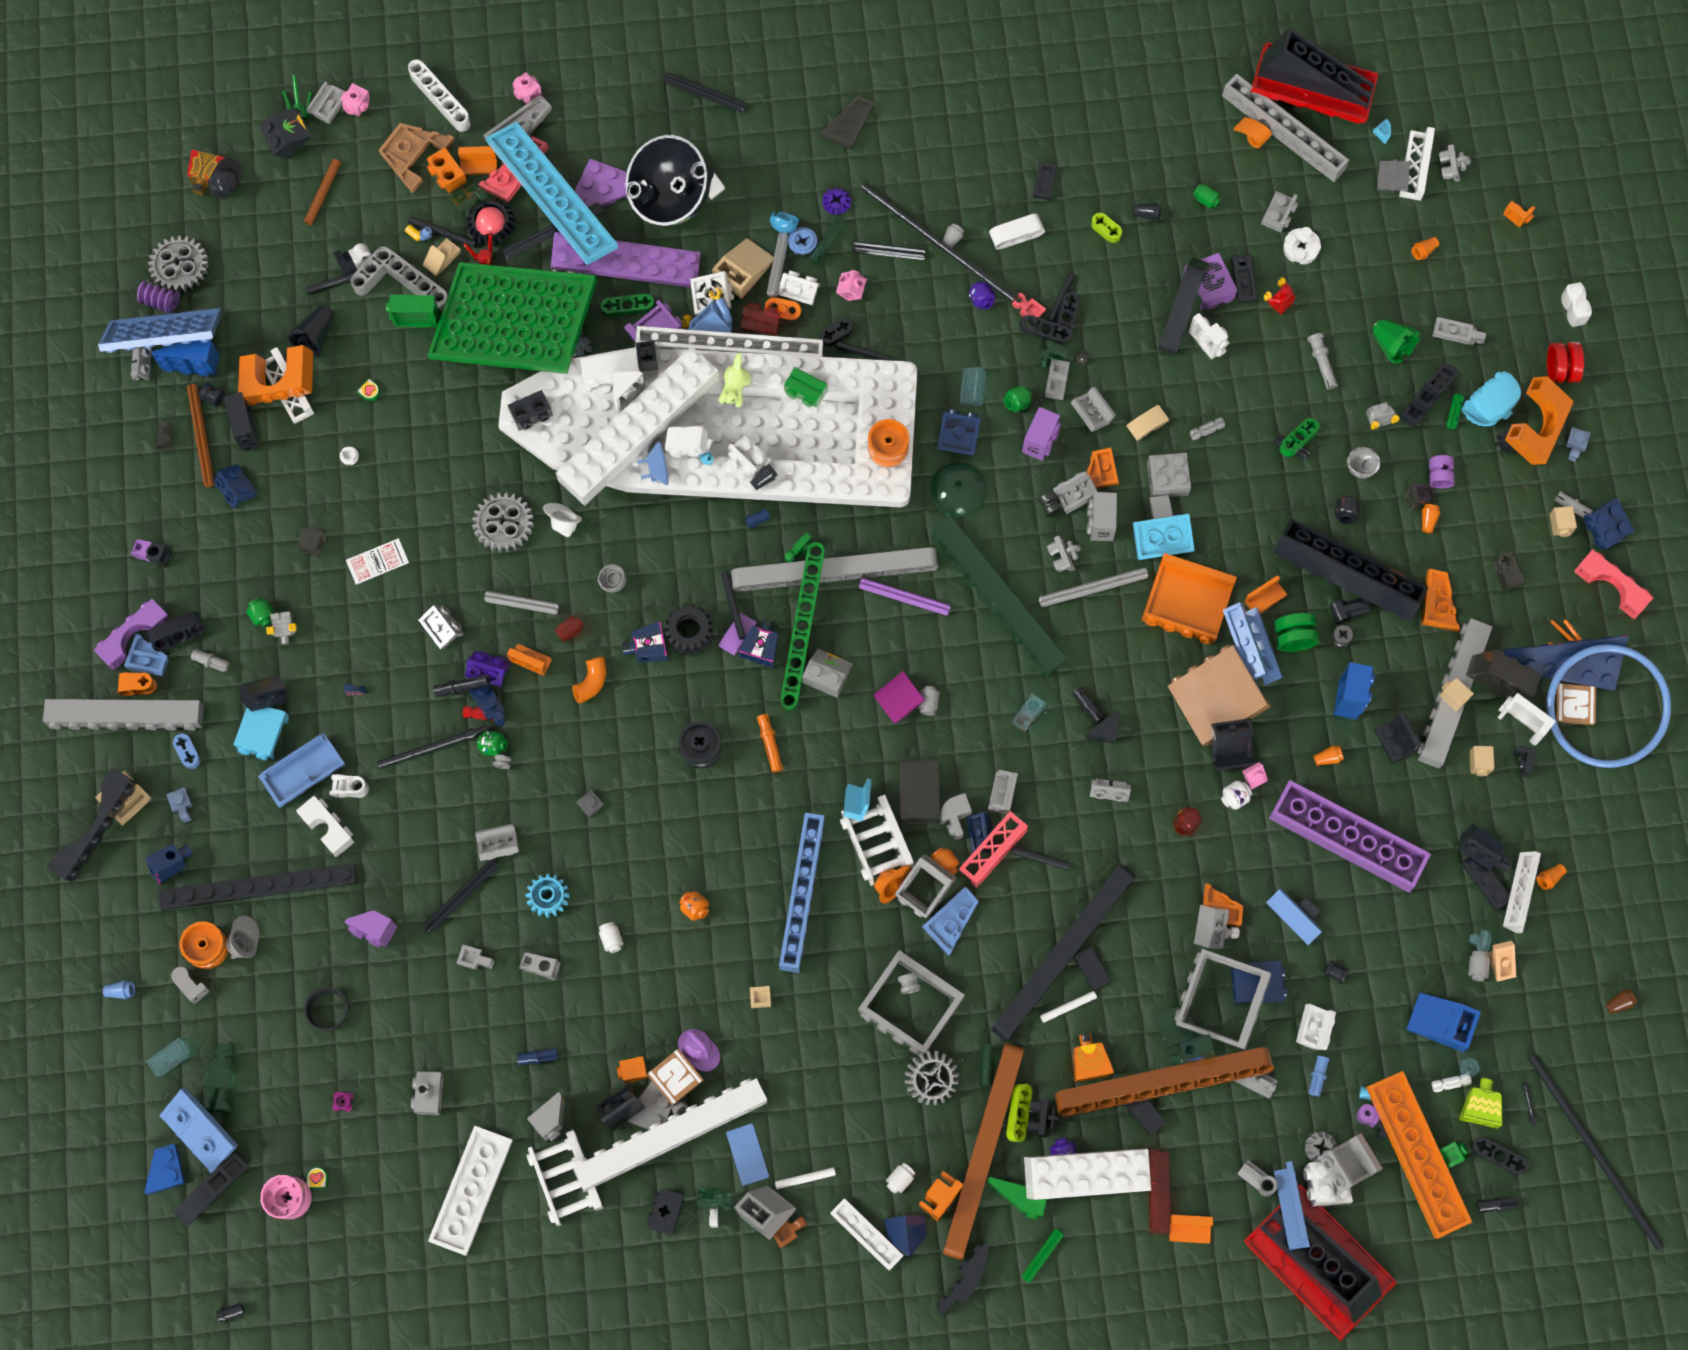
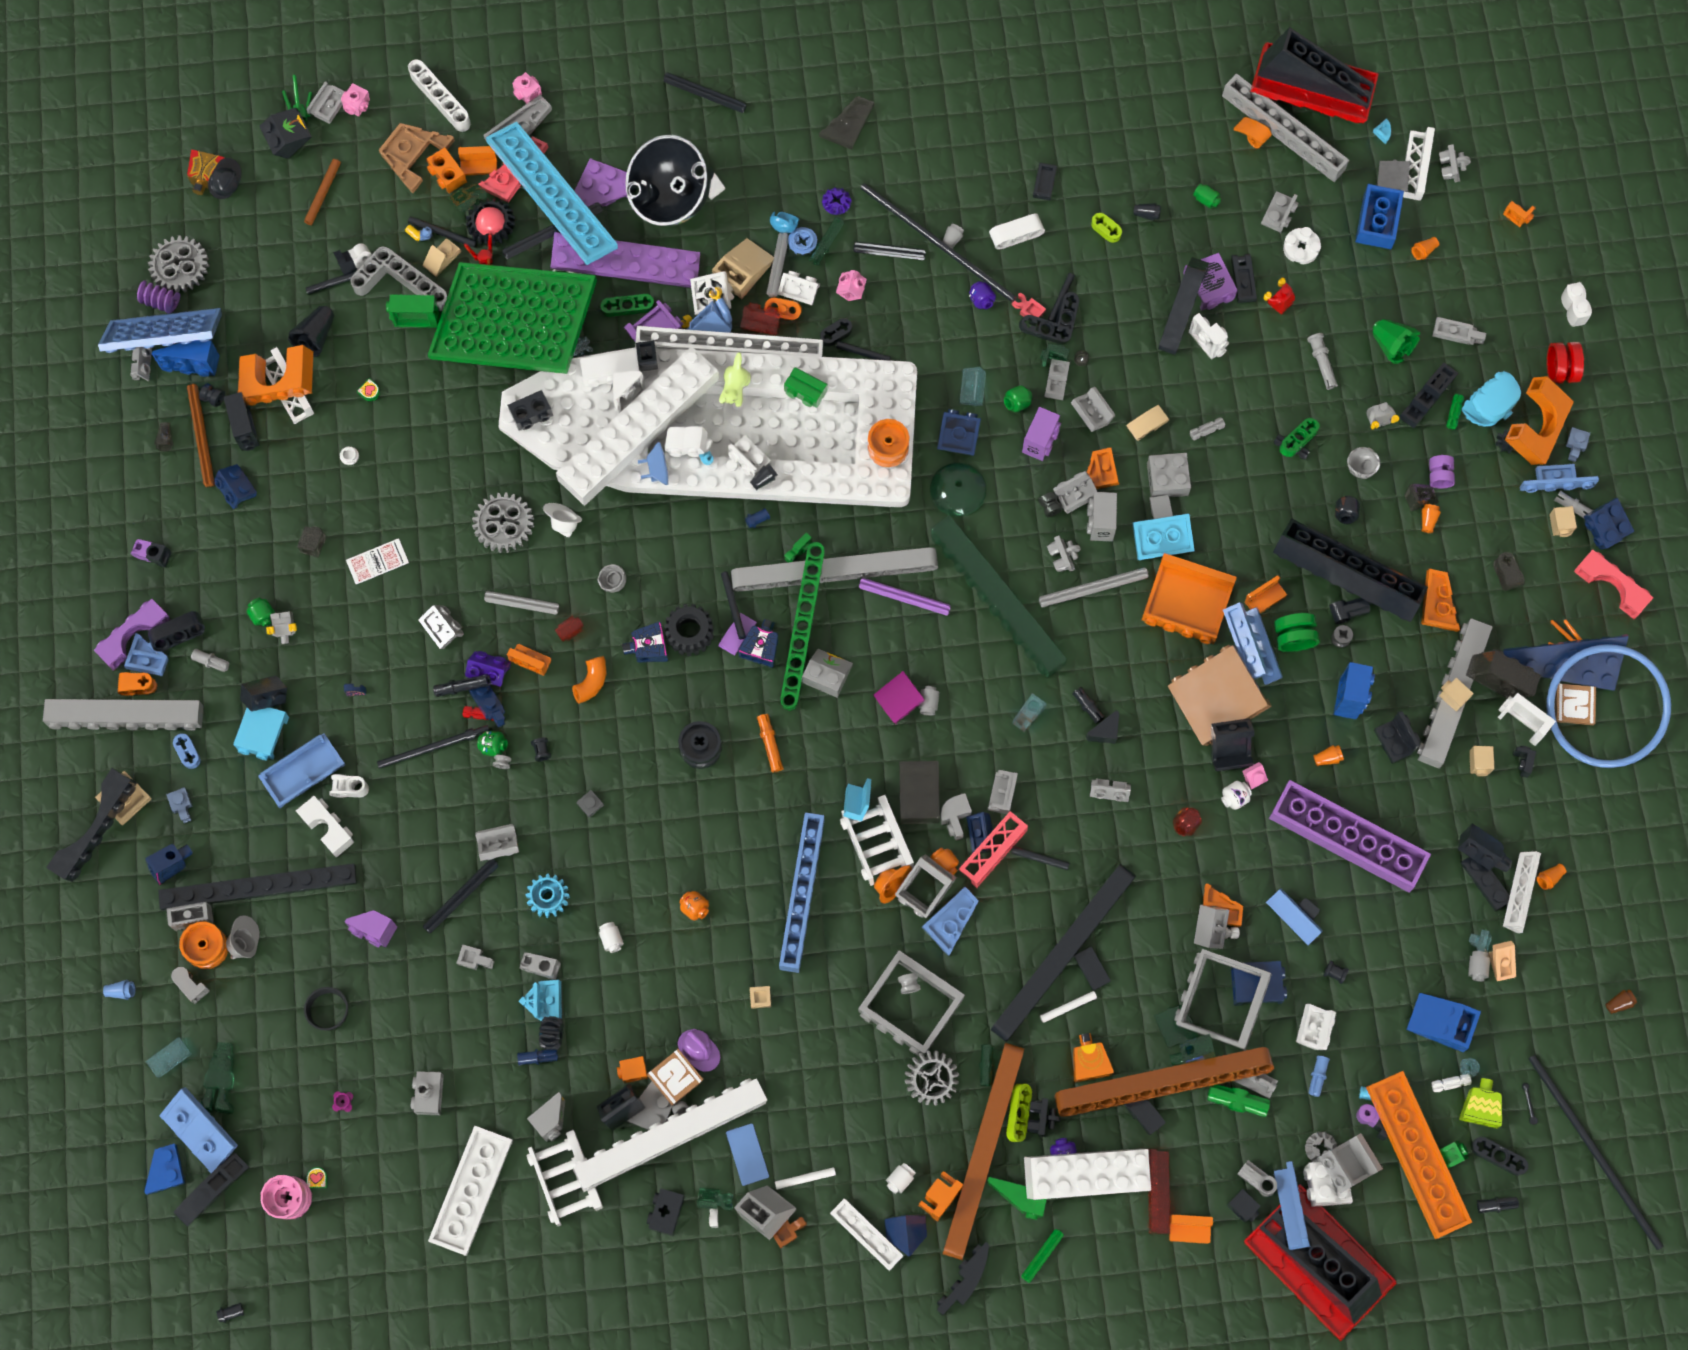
(183, 916): none -> light grey brick
(541, 749): none -> black bush
(544, 999): none -> medium azure slope
(551, 1033): none -> black gear
(1238, 1100): none -> green piece
(1244, 1206): none -> black brick
(1379, 216): none -> blue brick
(1557, 477): none -> medium blue bracket

